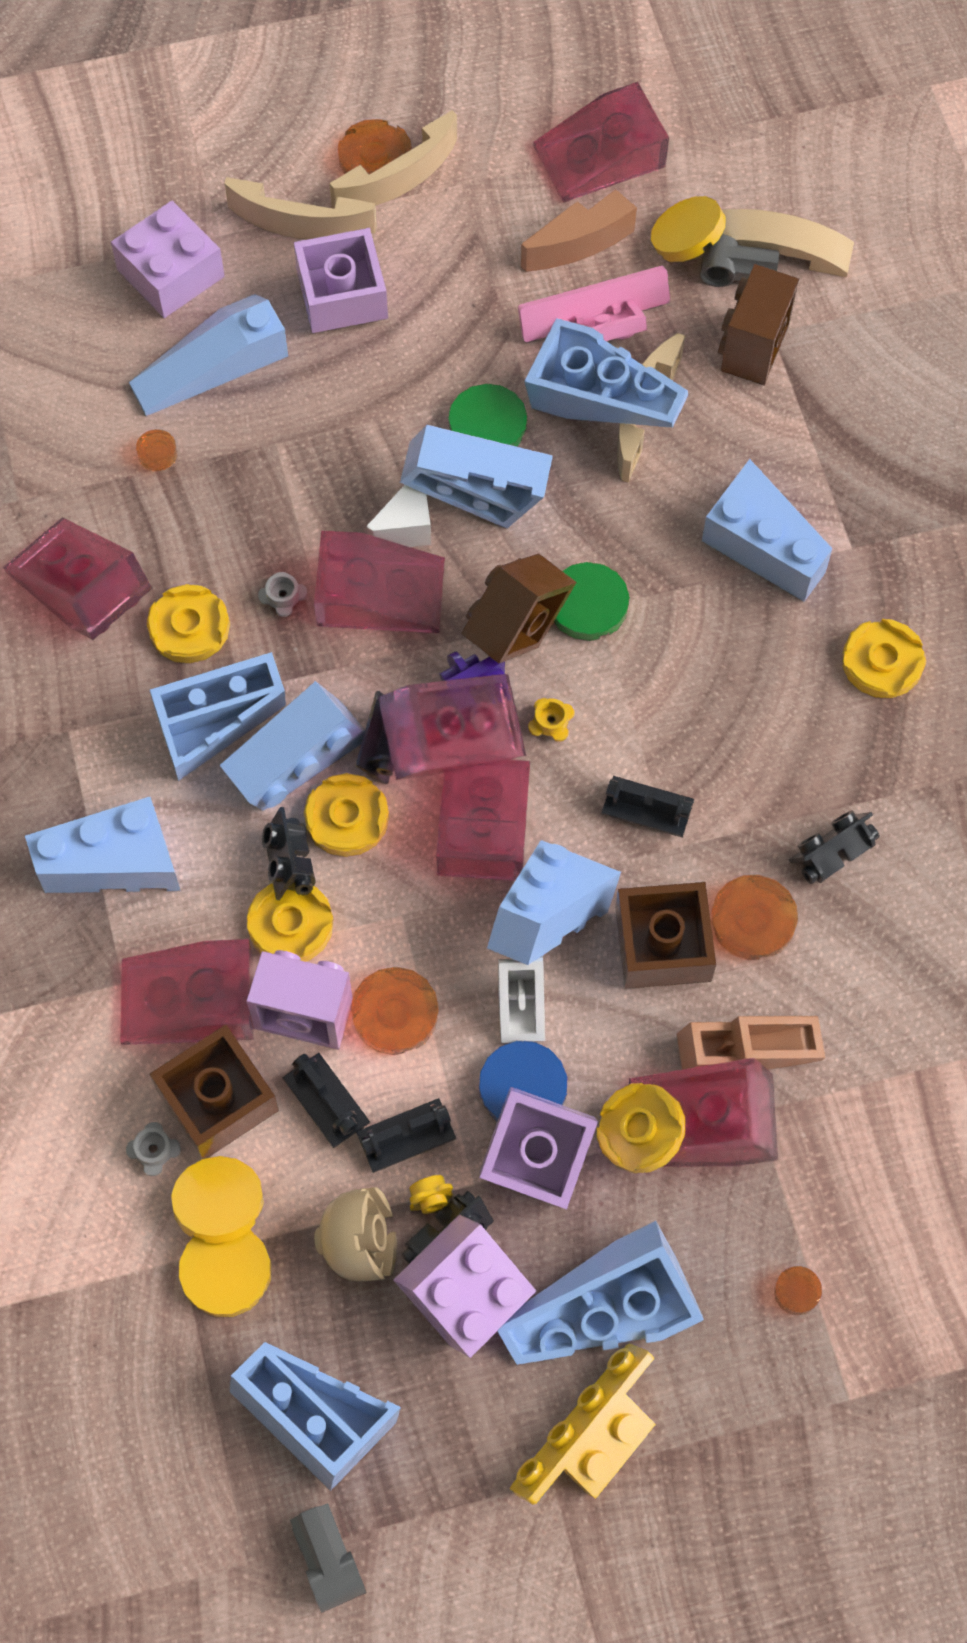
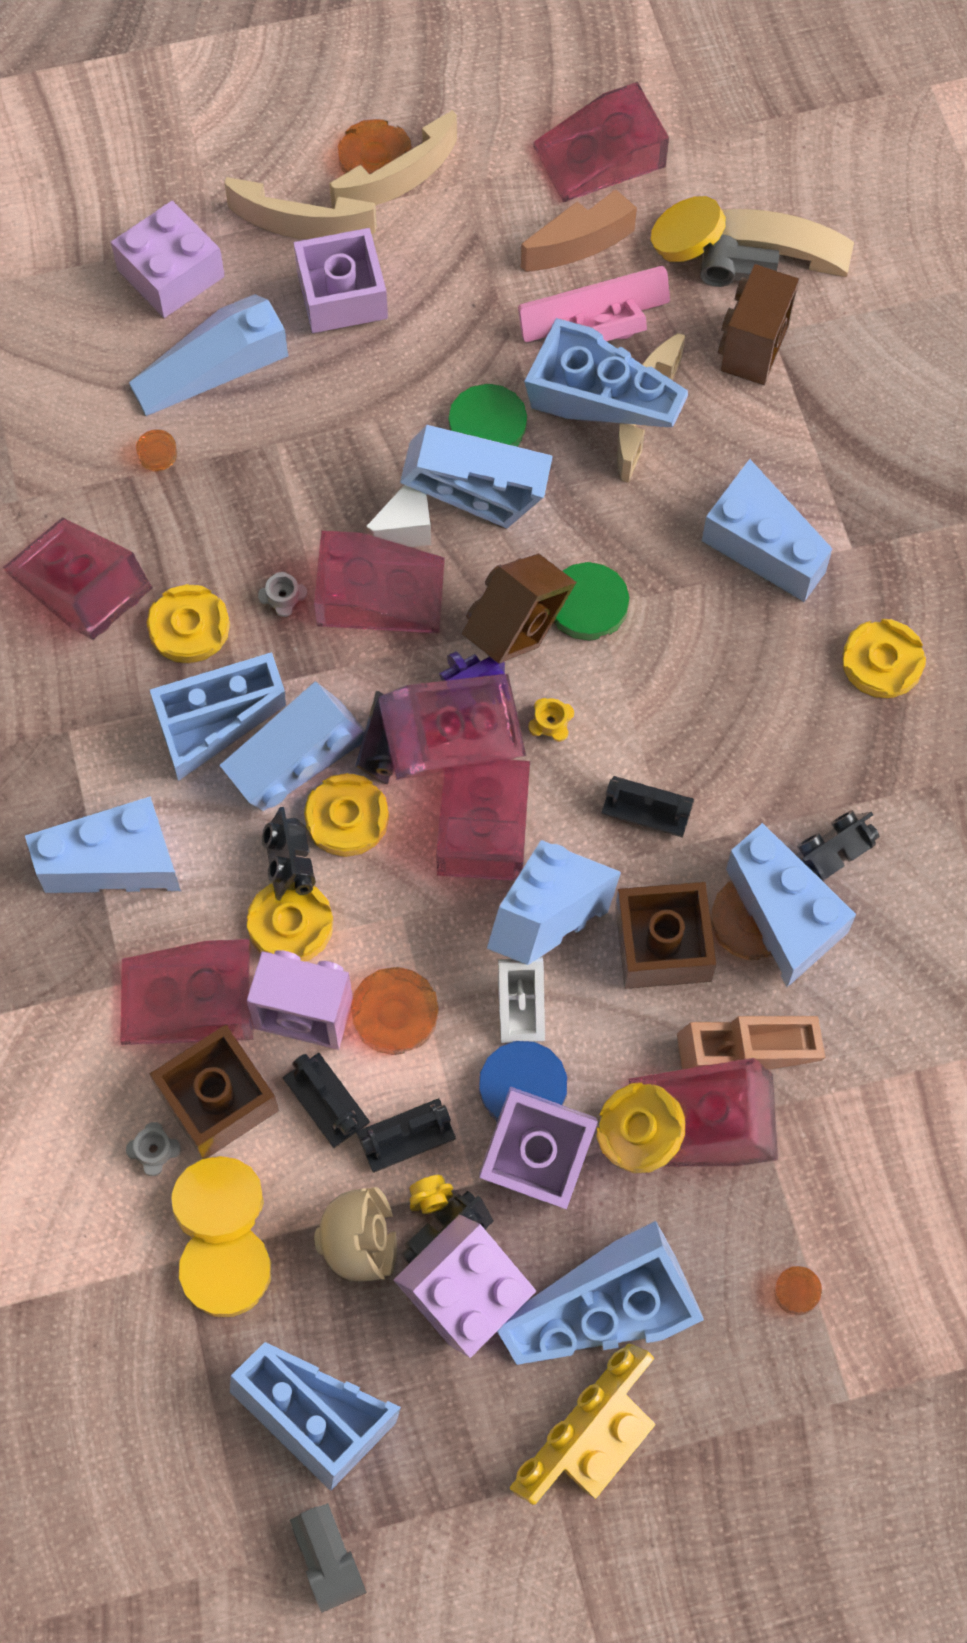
(788, 902): none -> light blue wedge

